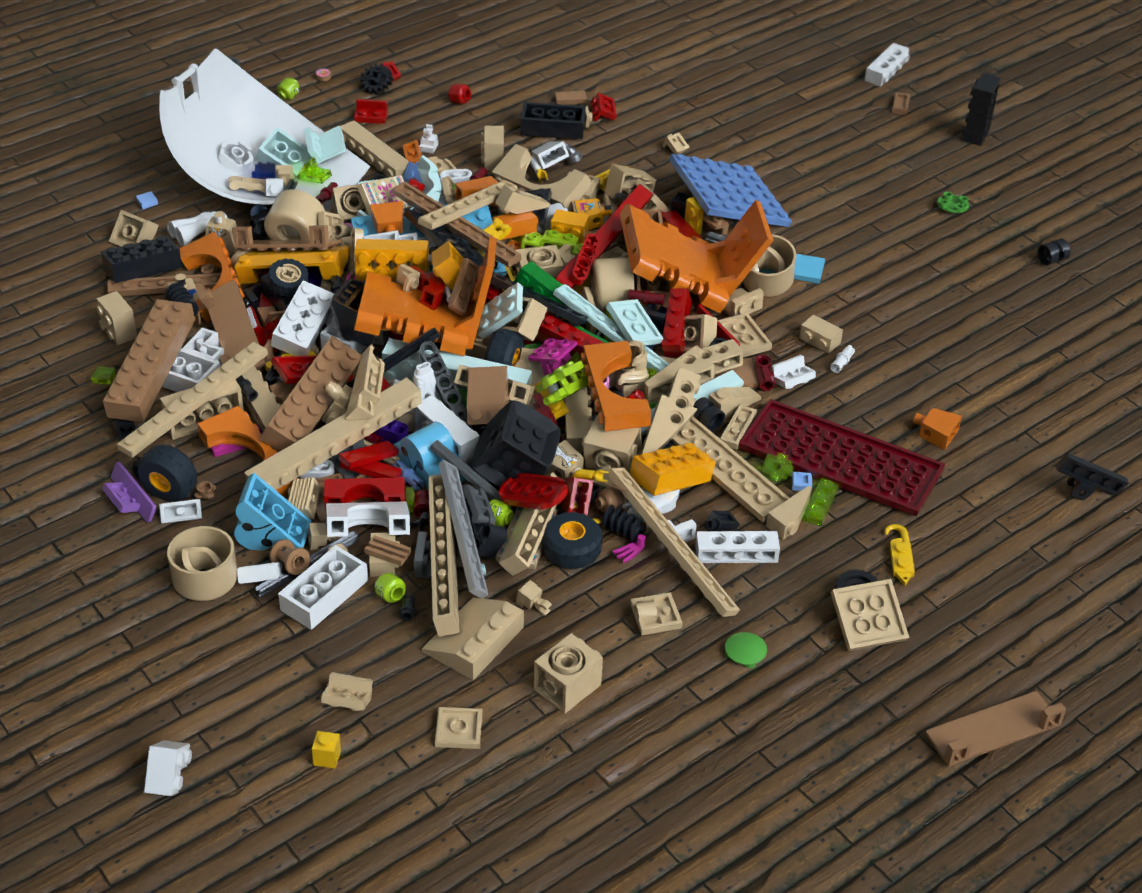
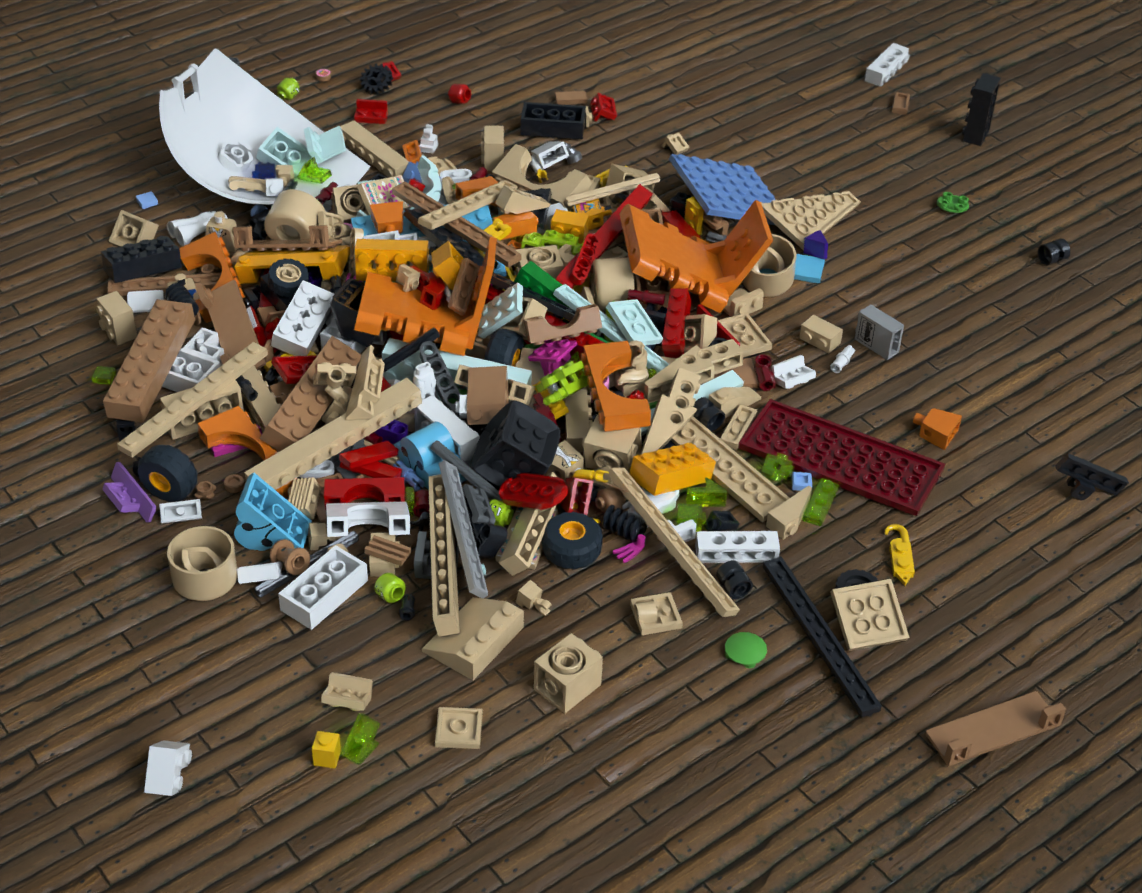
(143, 300): none -> white slope
(234, 483): none -> medium nougat tile
(334, 375): none -> tan plate
(361, 739): none -> clear neon green slope
(461, 407): none -> white plate
(585, 319): none -> medium nougat arch
(612, 189): none -> tan axle
(691, 511): none -> clear neon green brick
(709, 496): none -> clear neon green slope
(734, 579): none -> black wheel
(807, 215): none -> tan wing
(816, 245): none -> dark purple slope
(822, 637): none -> black plate
(879, 332): none -> light grey brick

